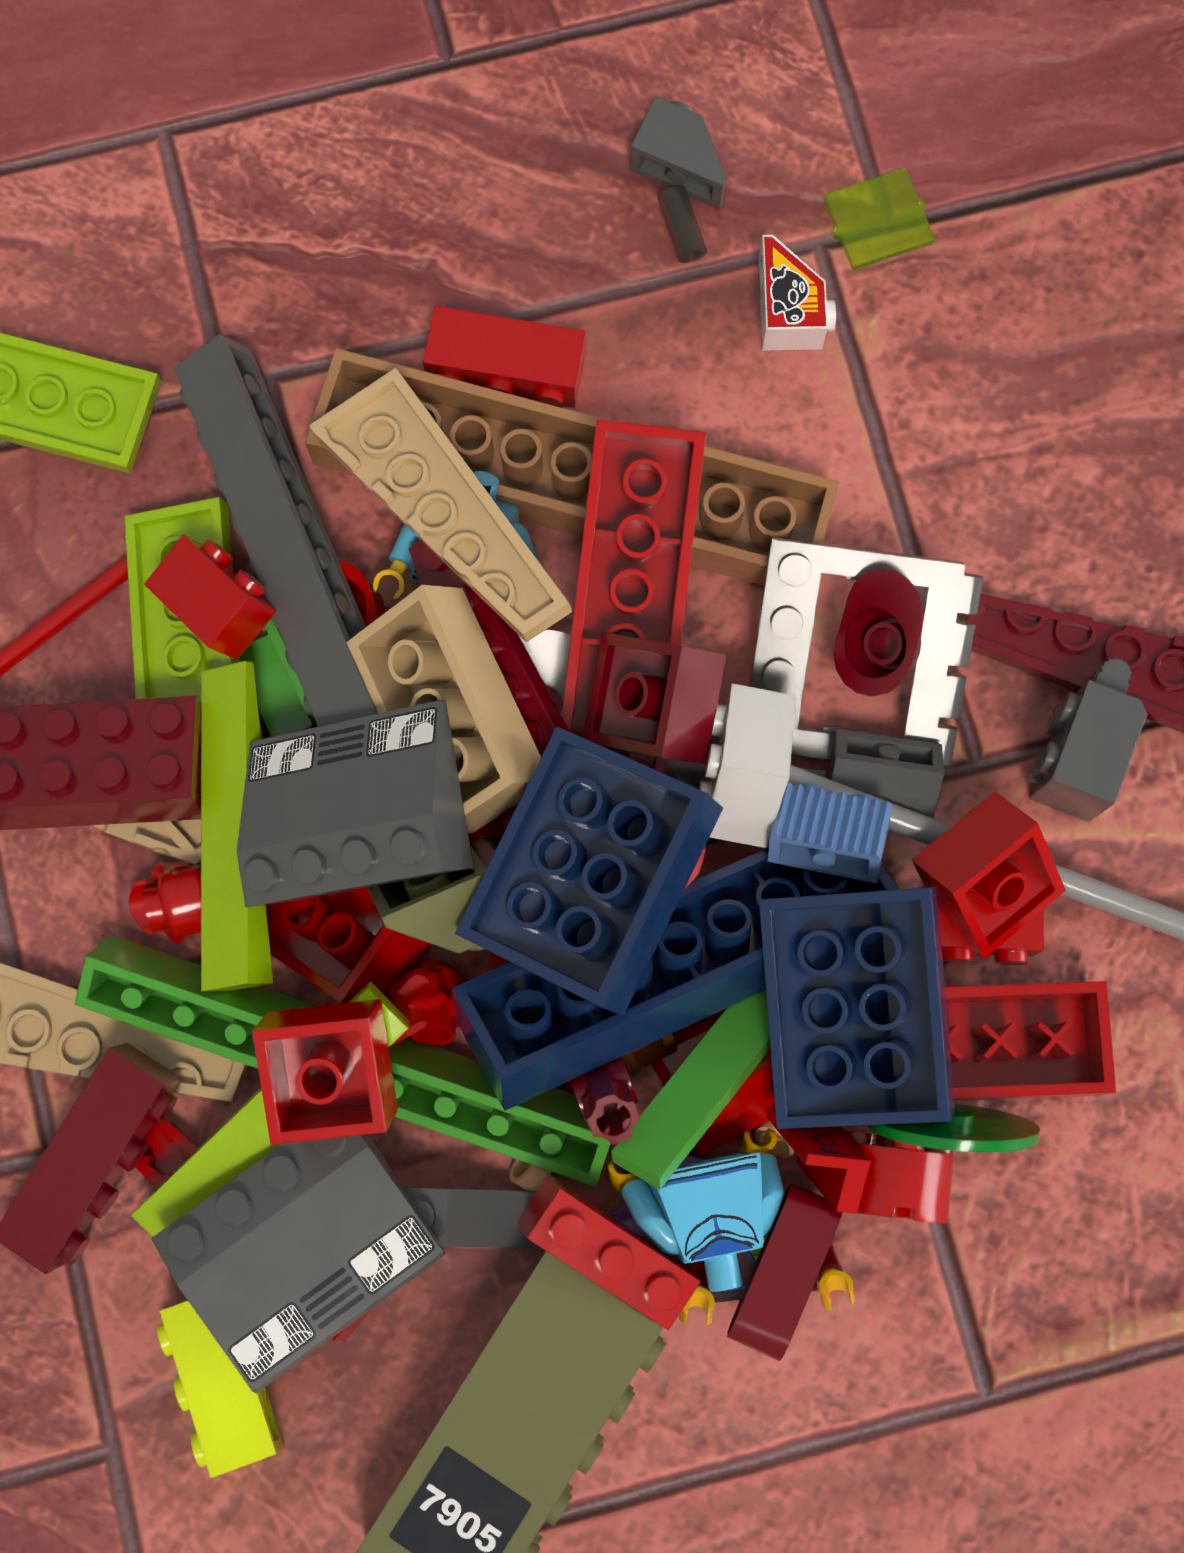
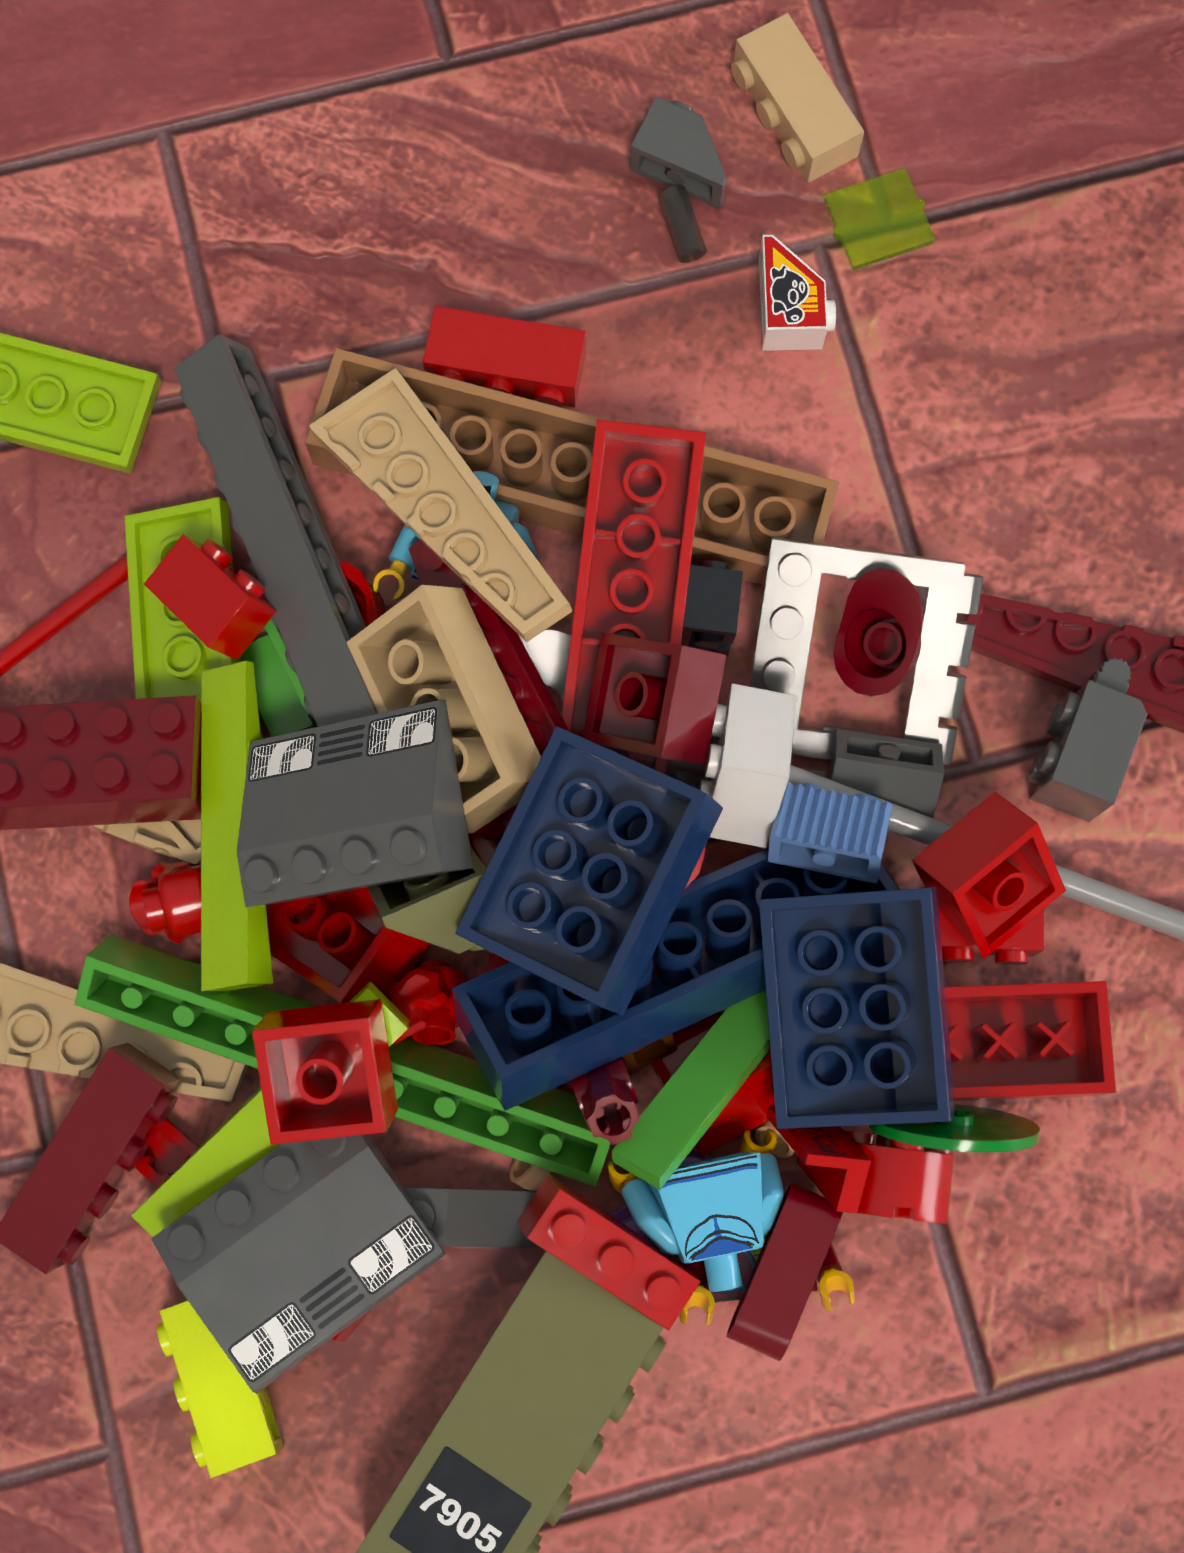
(712, 607): none -> black brick
(796, 98): none -> tan brick

